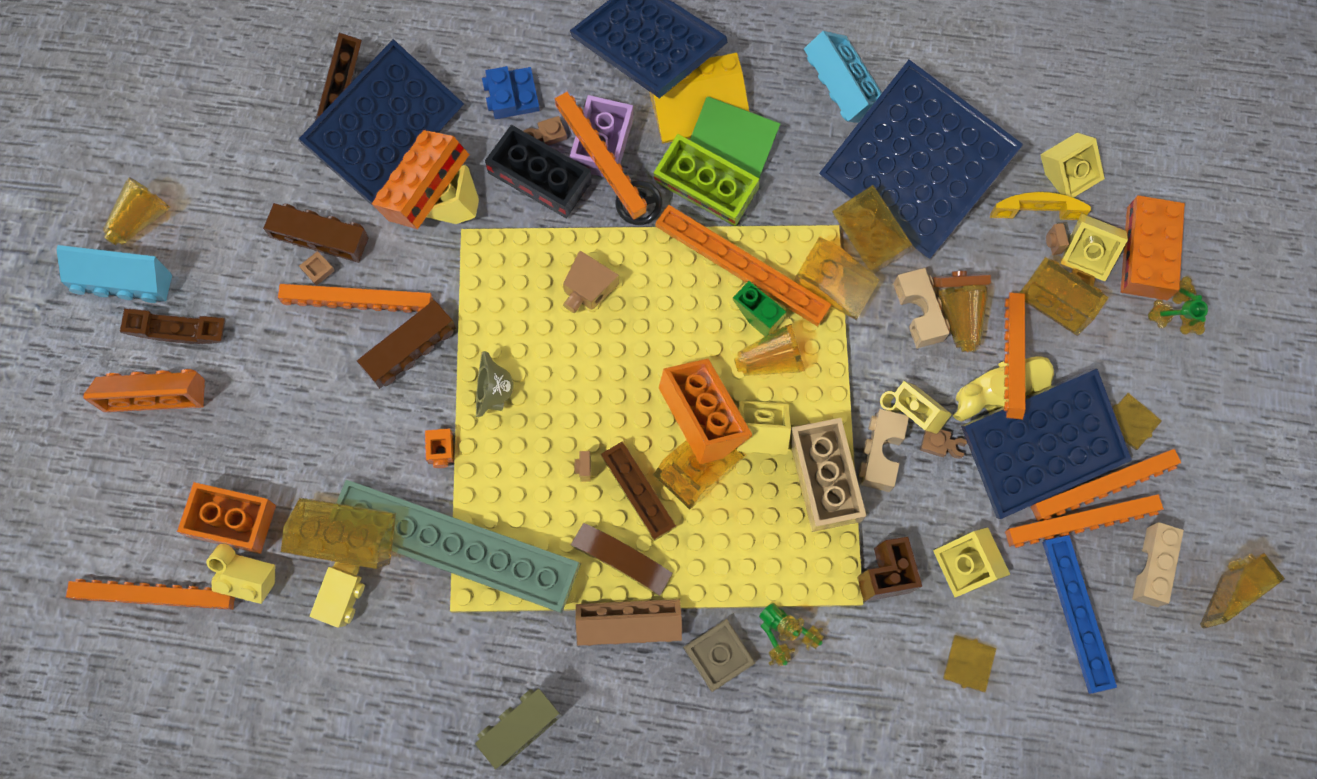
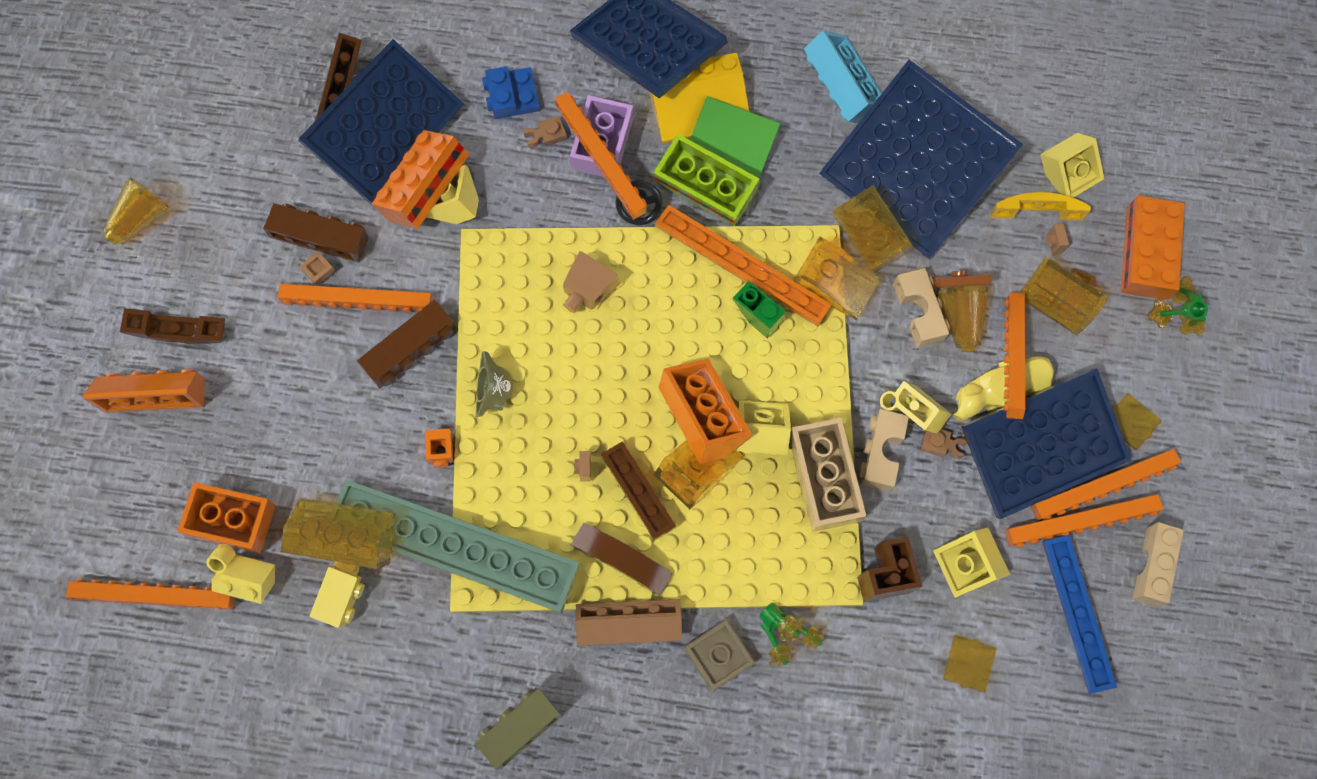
(113, 274): medium azure slope -> none
(538, 171): black brick -> none
(771, 355): clear yellow cone -> none
(1094, 247): light yellow slope -> none
(1240, 587): clear yellow slope -> none

